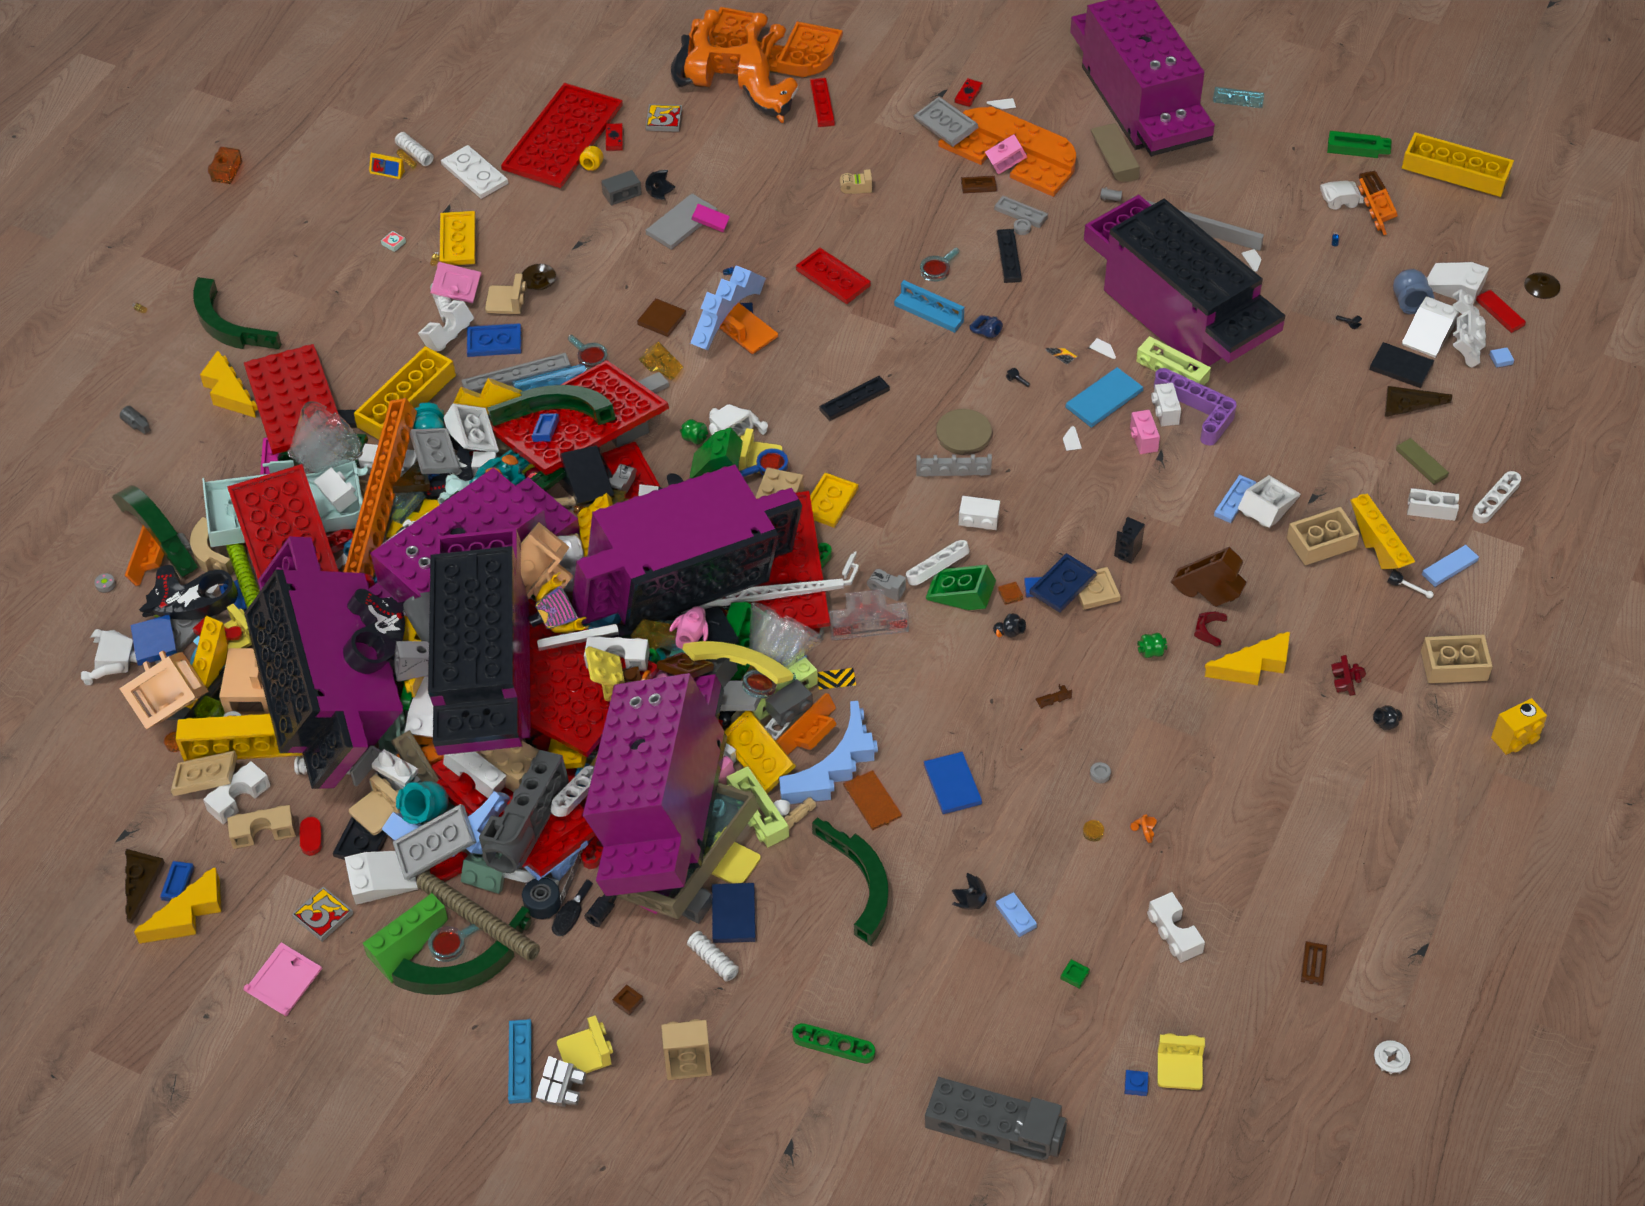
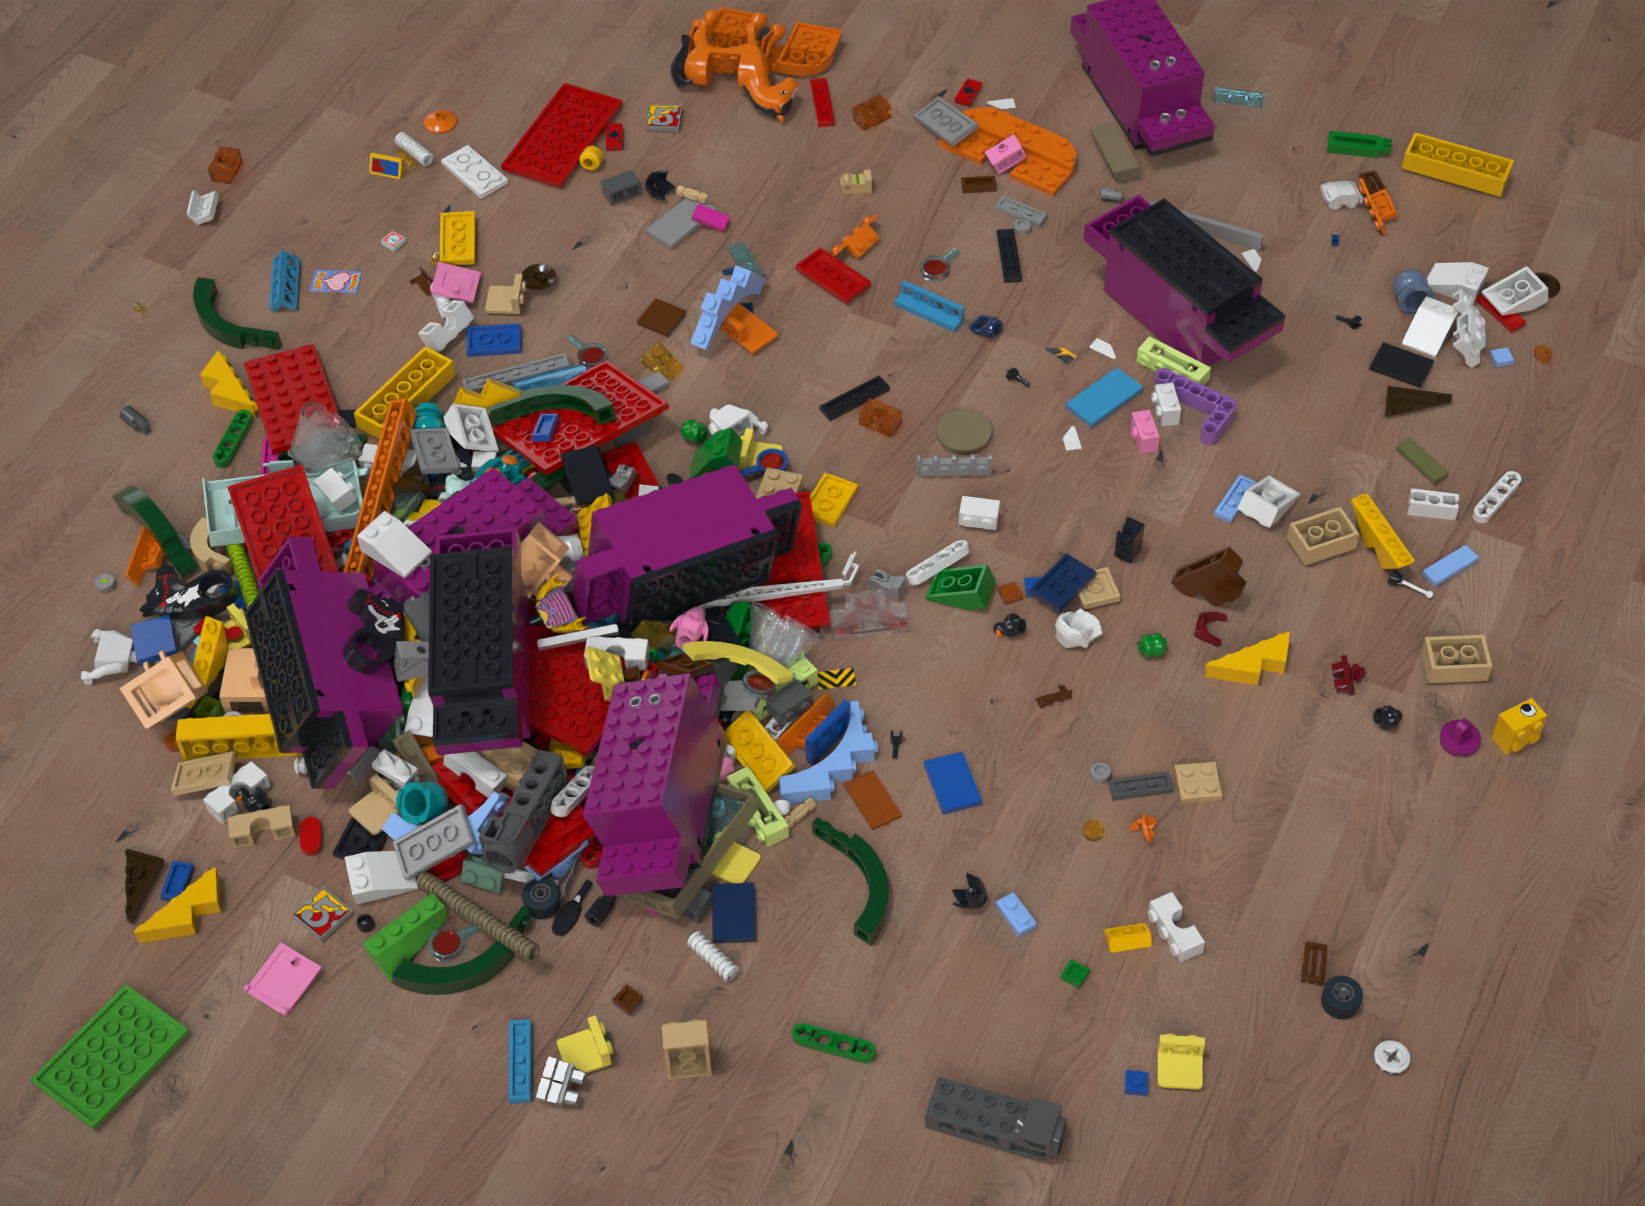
(109, 1057): none -> bright green plate
(202, 208): none -> white bracket
(229, 437): none -> green beam
(252, 802): none -> black animal
(279, 280): none -> dark azure fence
(335, 281): none -> sticker
(365, 923): none -> black hinge
(393, 545): none -> white slope
(420, 280): none -> reddish brown piece
(440, 121): none -> orange dish
(692, 194): none -> tan axle
(744, 258): none -> clear light blue tile
(827, 732): none -> blue tile
(860, 241): none -> orange bracket
(871, 112): none -> clear orange brick
(880, 417): none -> clear orange brick
(896, 741): none -> black hand
(1077, 629): none -> white hair
(1128, 937): none -> yellow slope
(1140, 786): none -> dark grey tile
(1198, 782): none -> tan plate
(1341, 997): none -> black wheel
(1460, 738): none -> magenta tile
(1517, 293): none -> white slope
(1543, 353): none -> clear orange tile

